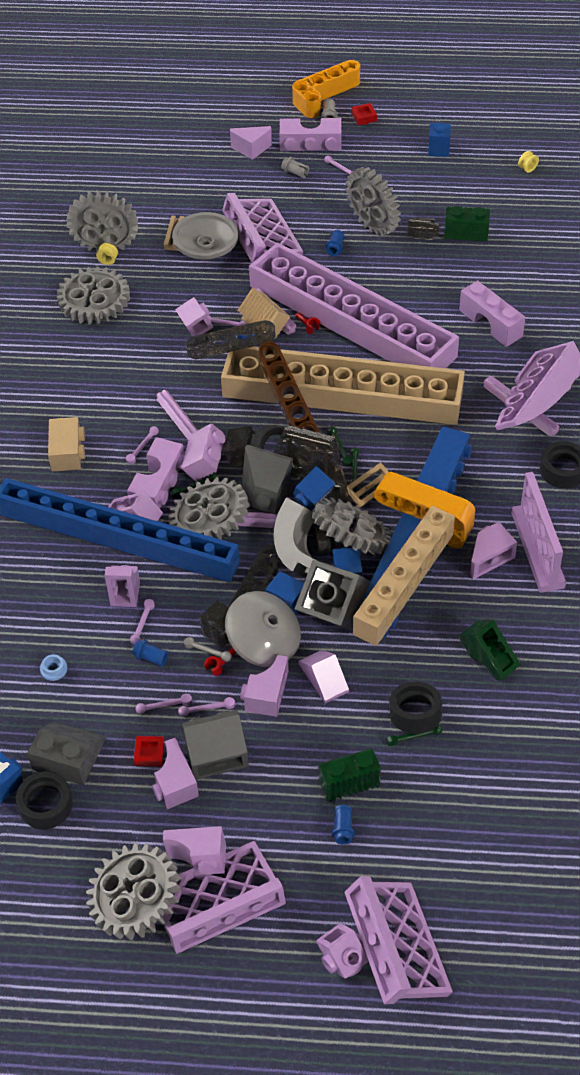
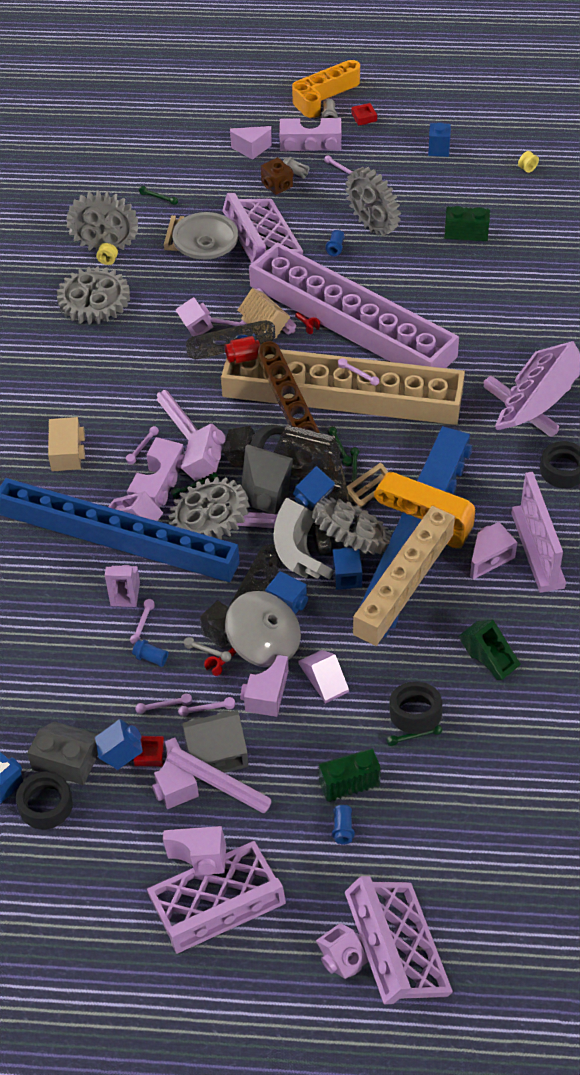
(50, 662): light blue plate -> none
(119, 744): none -> blue brick
(133, 891): light grey gear -> none
(143, 191): none -> dark green hinge
(219, 779): none -> lavender axle
(242, 350): none -> red brick
(277, 176): none -> reddish brown brick
(332, 594): dark grey slope -> none
(342, 363): none -> lavender hinge
(423, 228): clear smoke brick -> none
(505, 321): lavender arch -> none

